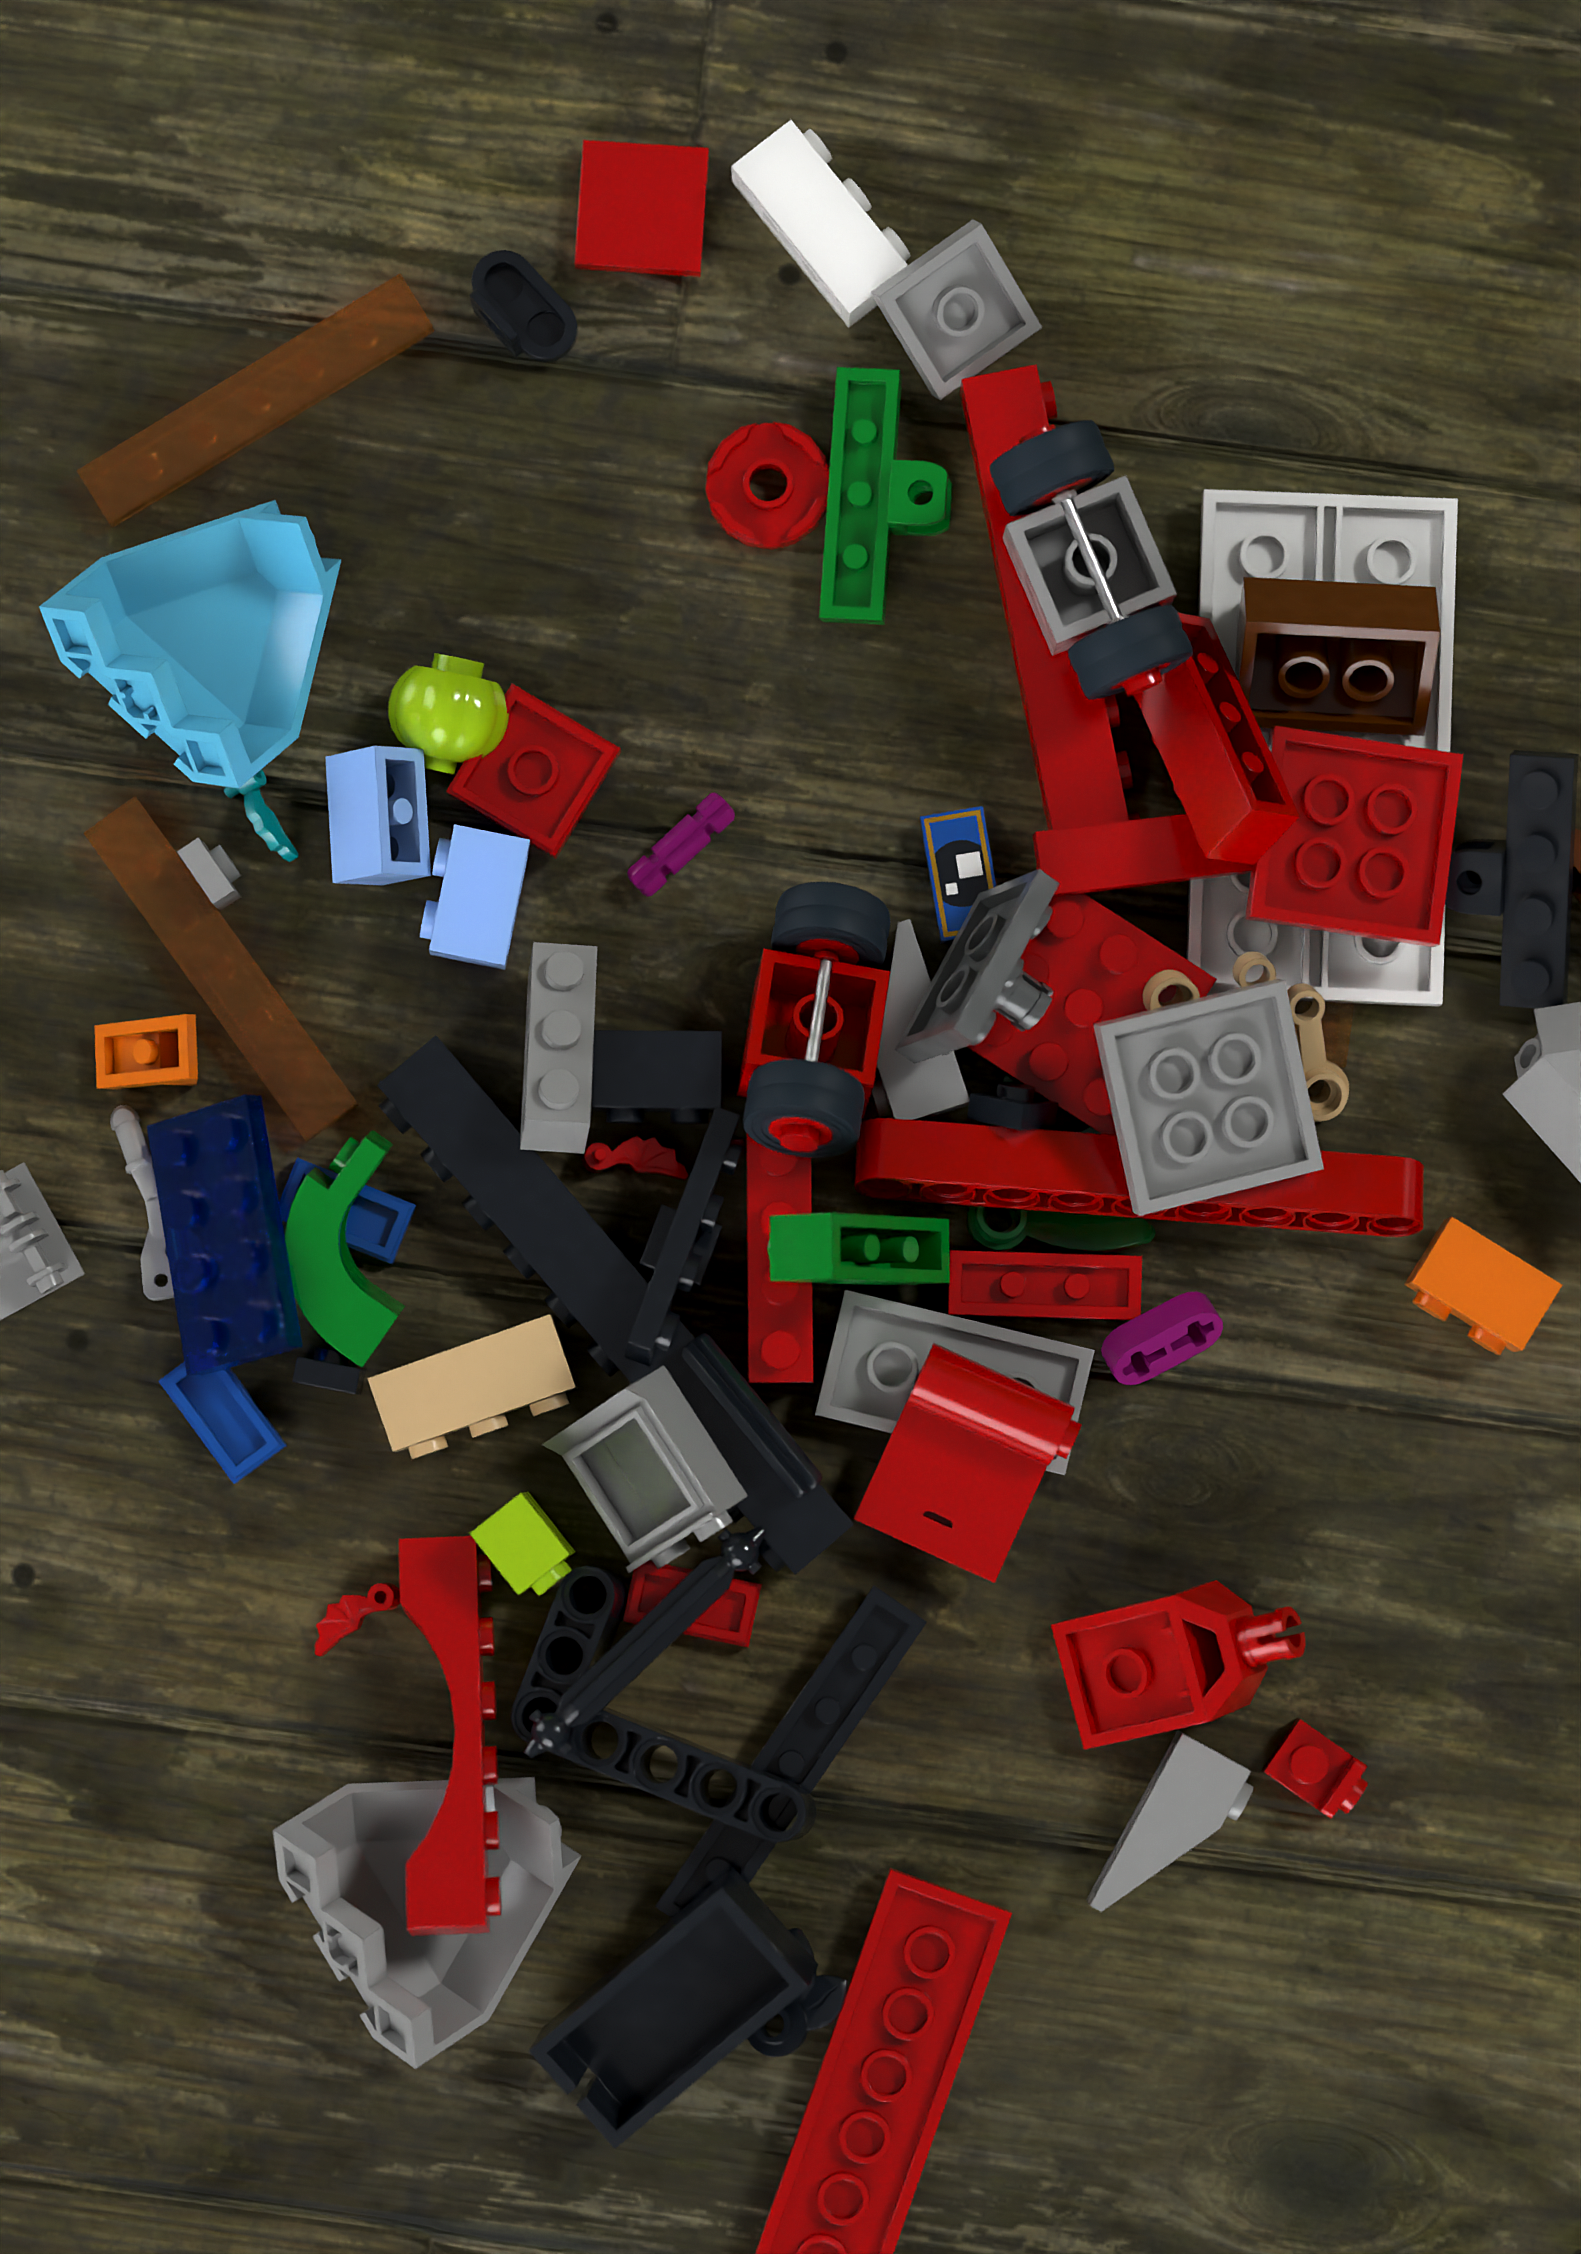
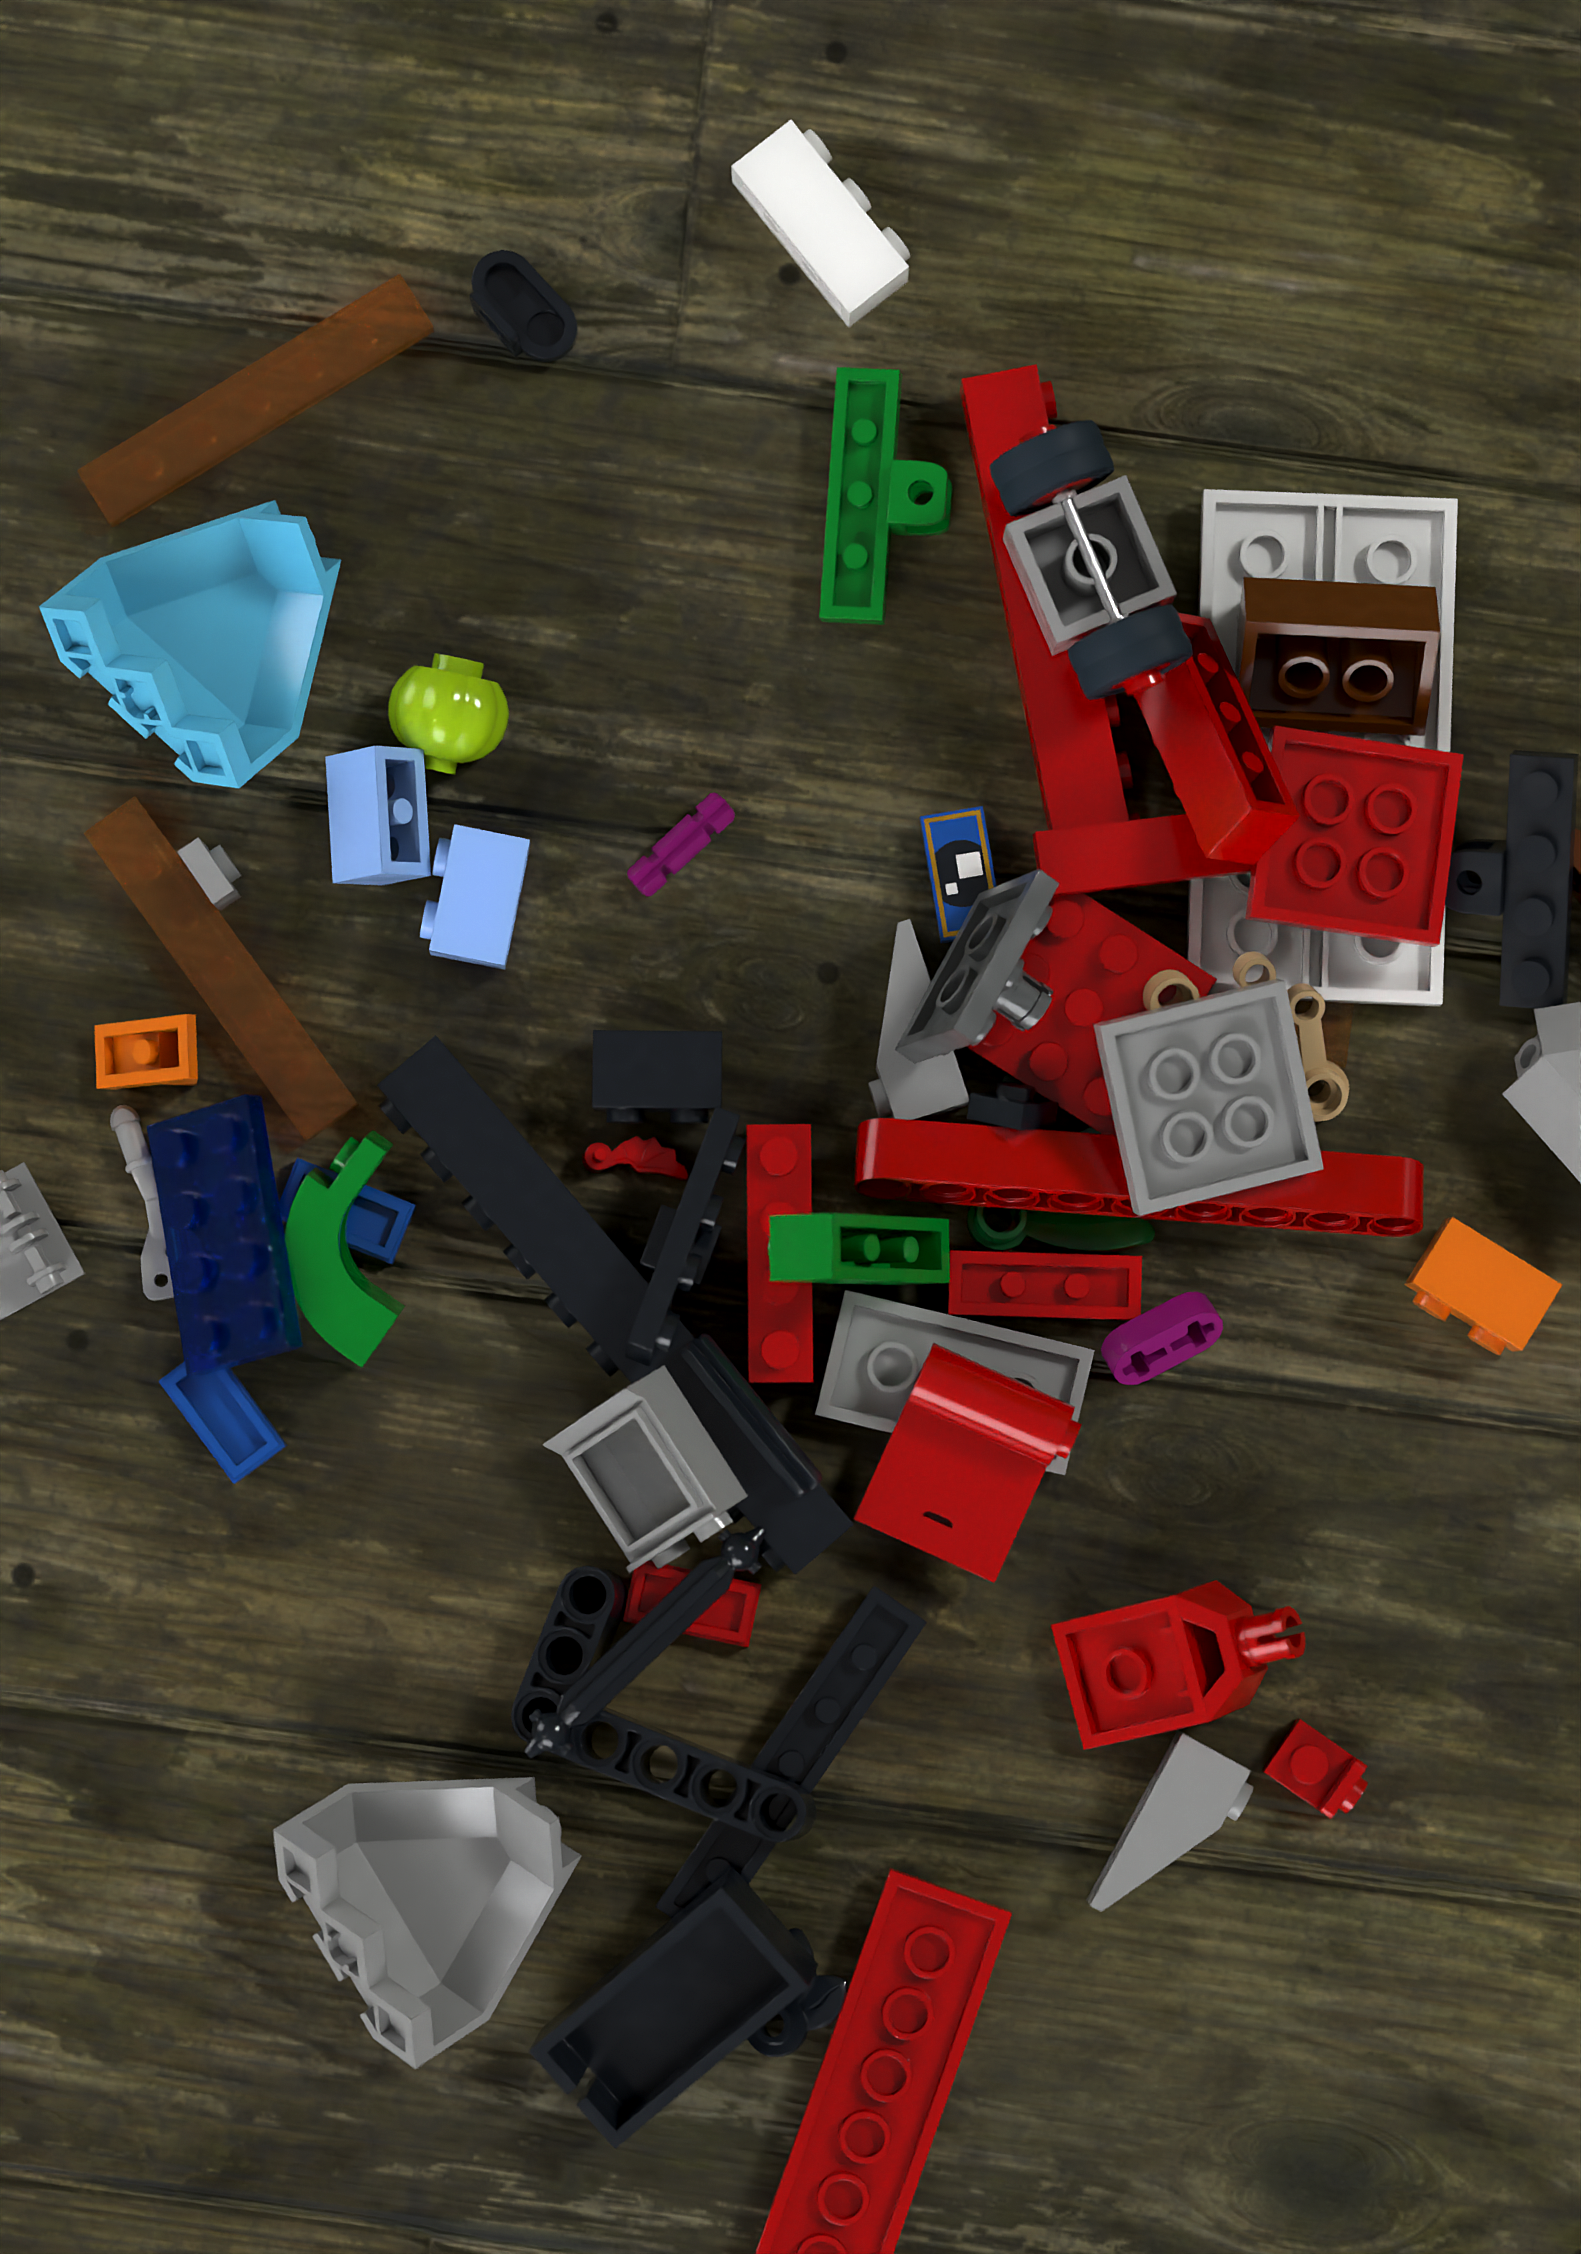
(262, 817): teal piece -> none
(330, 1371): black plate -> none
(350, 1612): red piece -> none
(449, 1869): red arch -> none
(474, 1386): tan brick -> none
(525, 1545): lime brick -> none
(537, 774): red plate -> none
(558, 1048): light grey brick -> none
(641, 208): red tile -> none
(759, 521): red tile -> none
(816, 1021): brick -> none
(956, 309): light grey plate -> none

